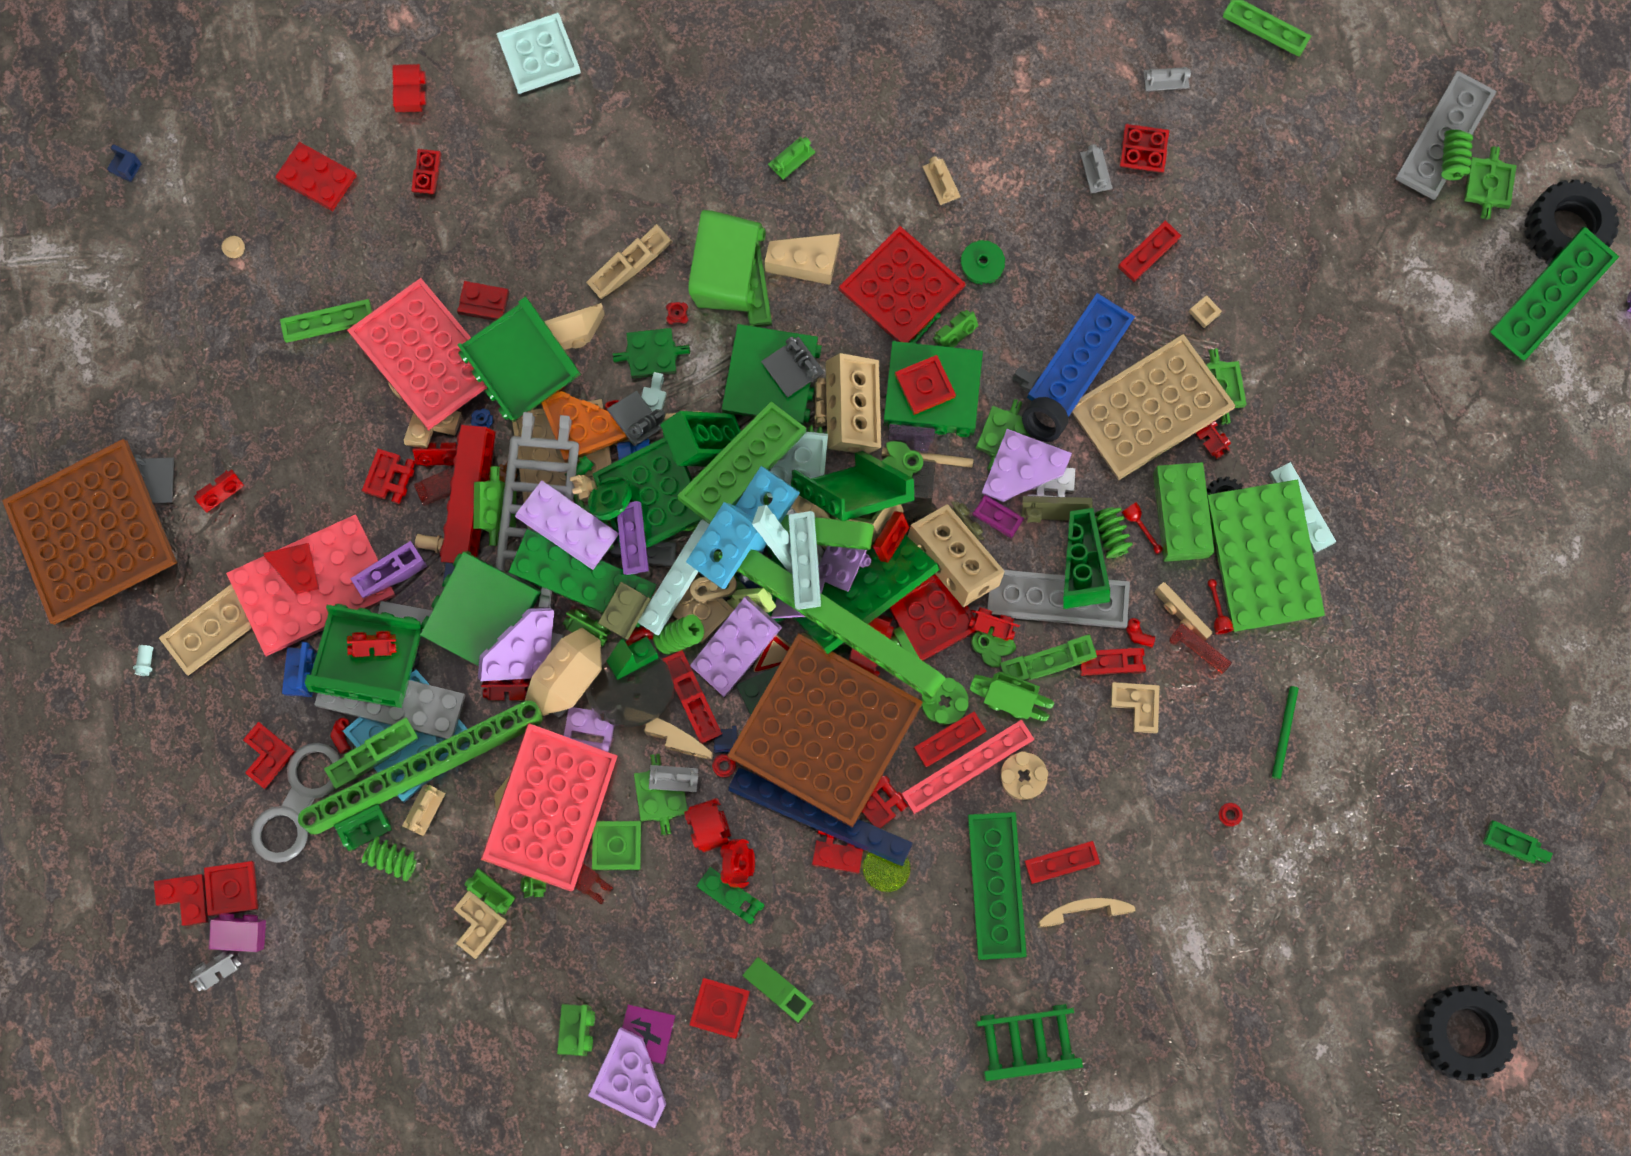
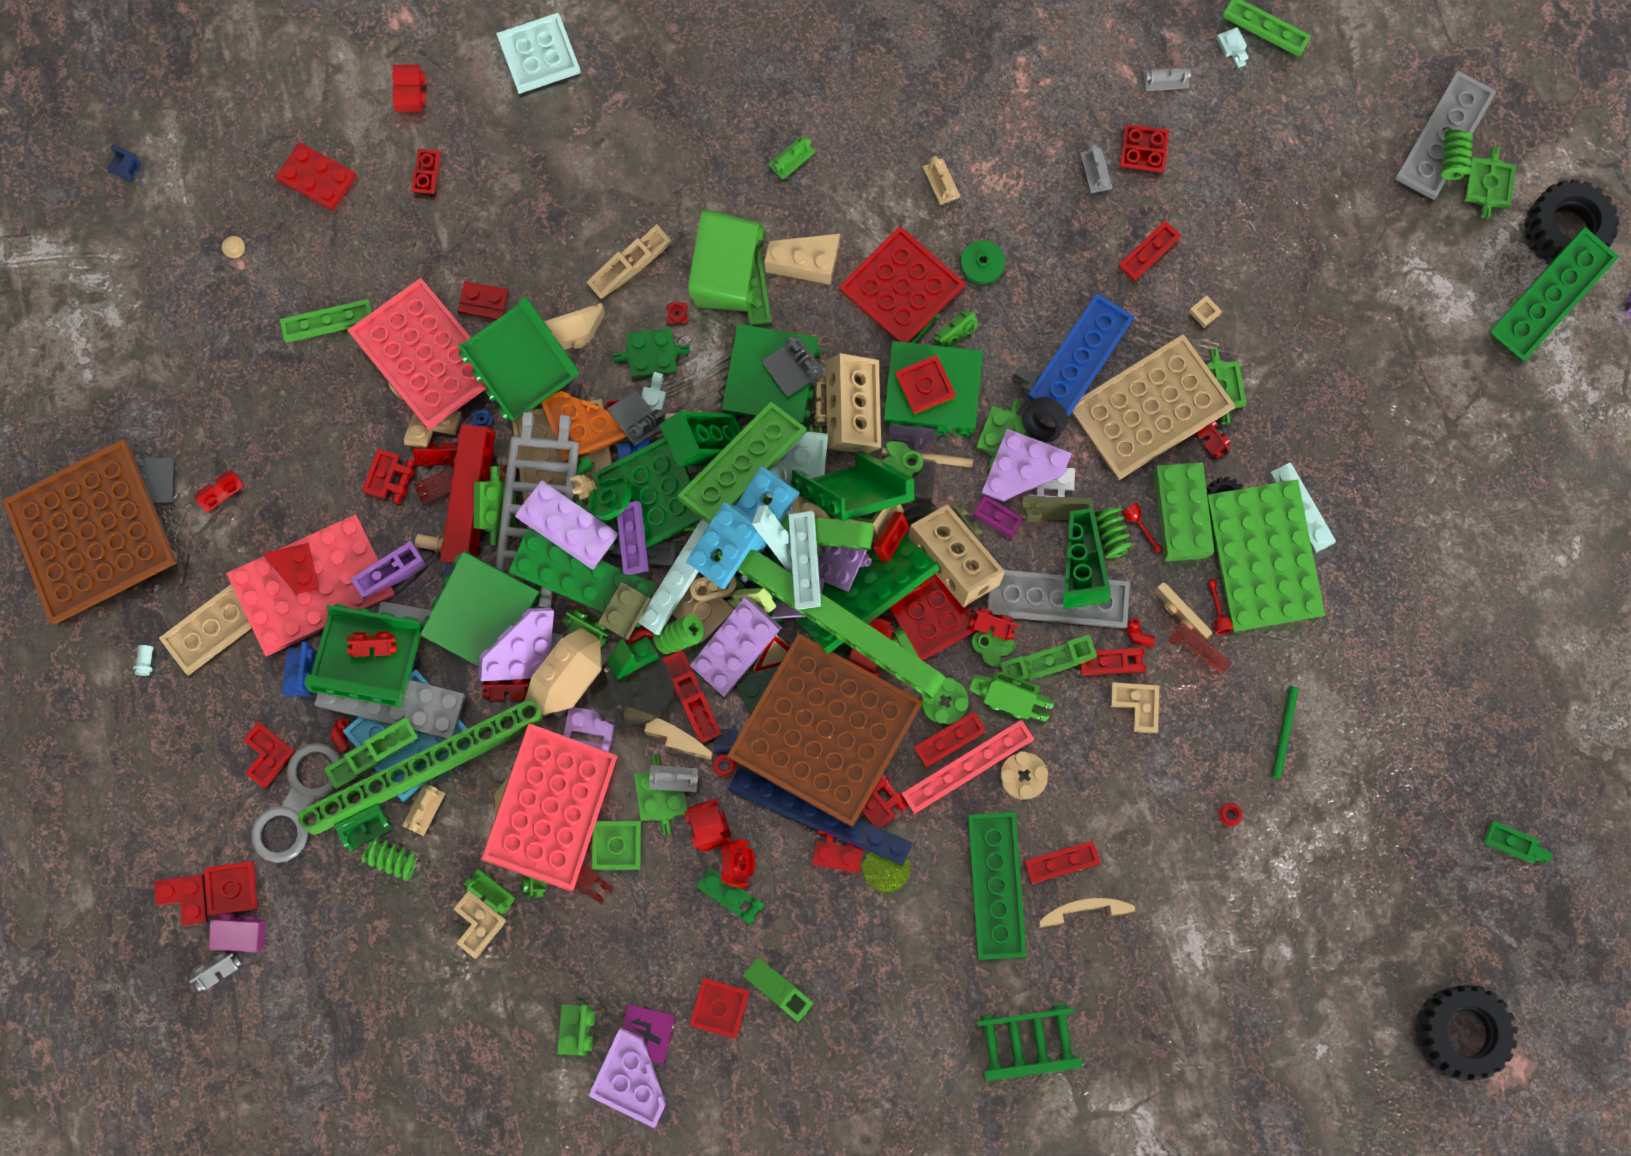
(1233, 44): none -> light aqua plate

